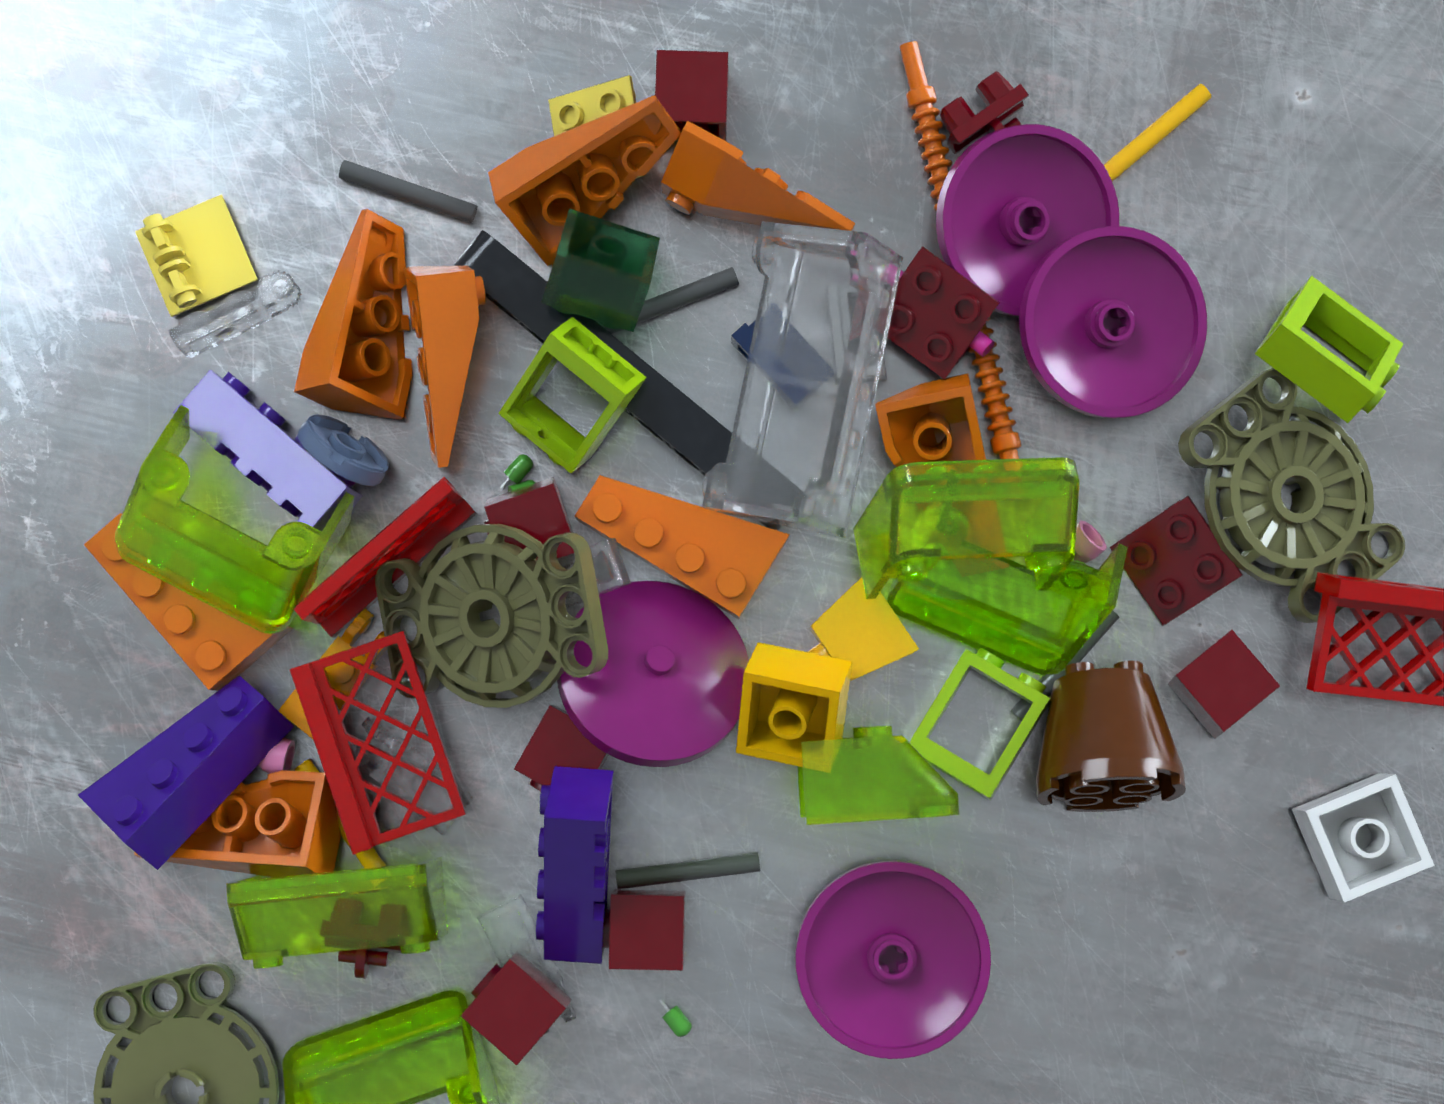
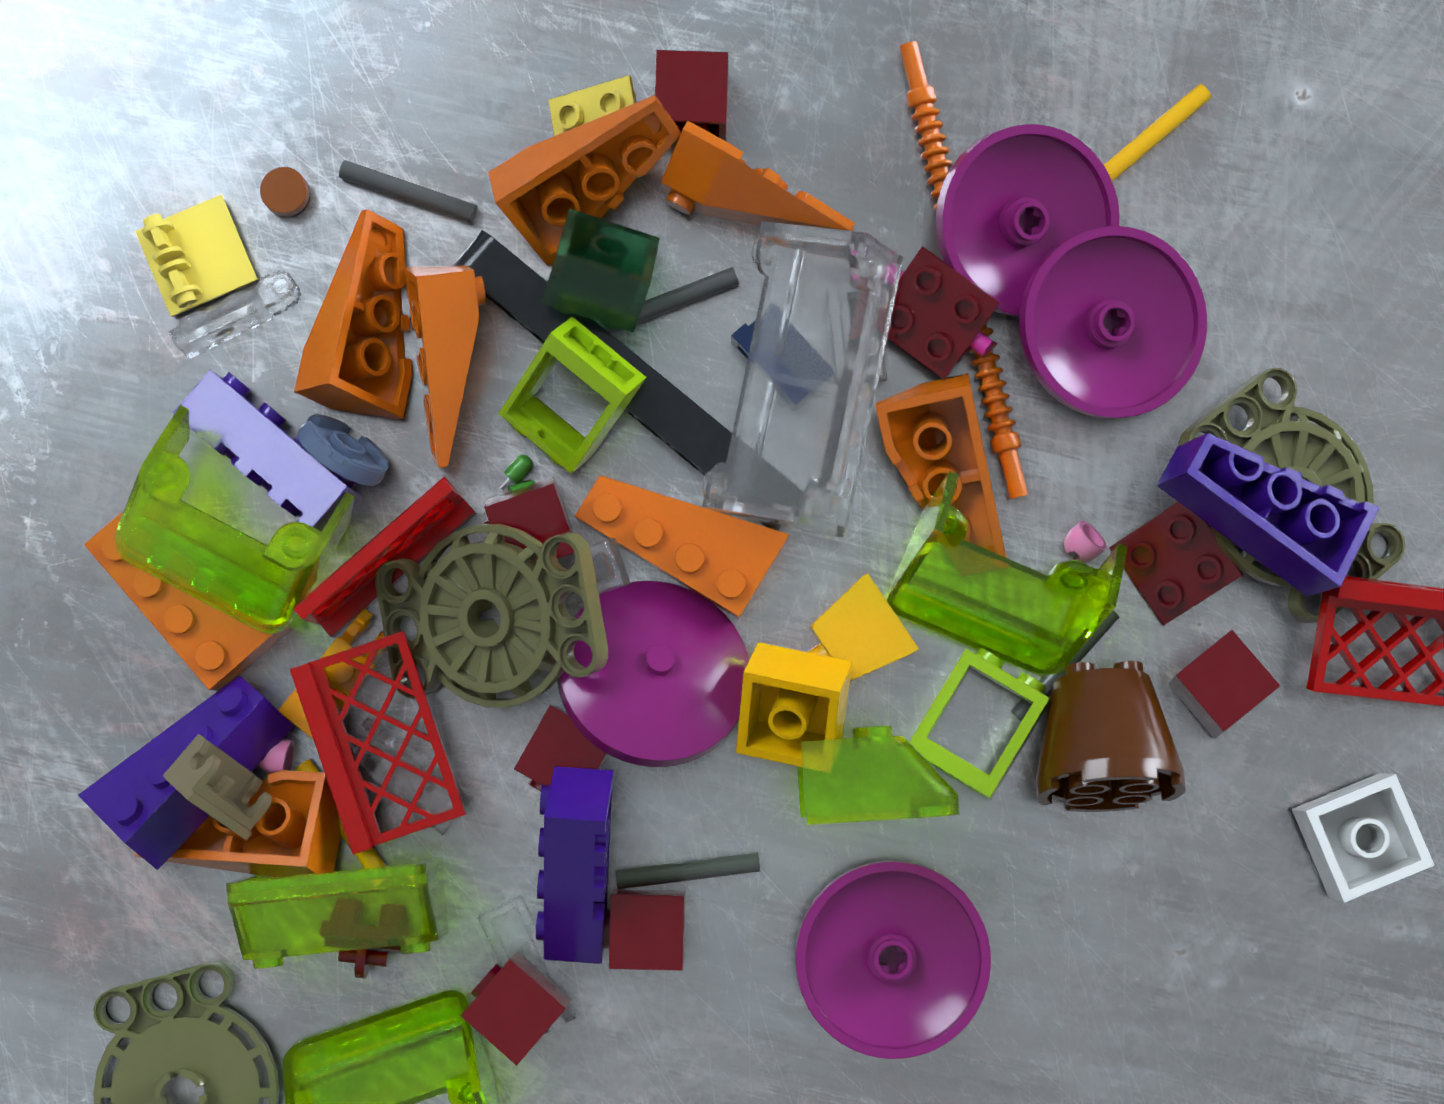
(218, 786): none -> dark tan hinge
(284, 191): none -> dark orange tile
(676, 1020): bright green piece -> none
(969, 513): clear neon green windscreen -> none
(1001, 103): dark red hips -> none
(1270, 512): none -> dark purple wedge
(1318, 369): lime window -> none

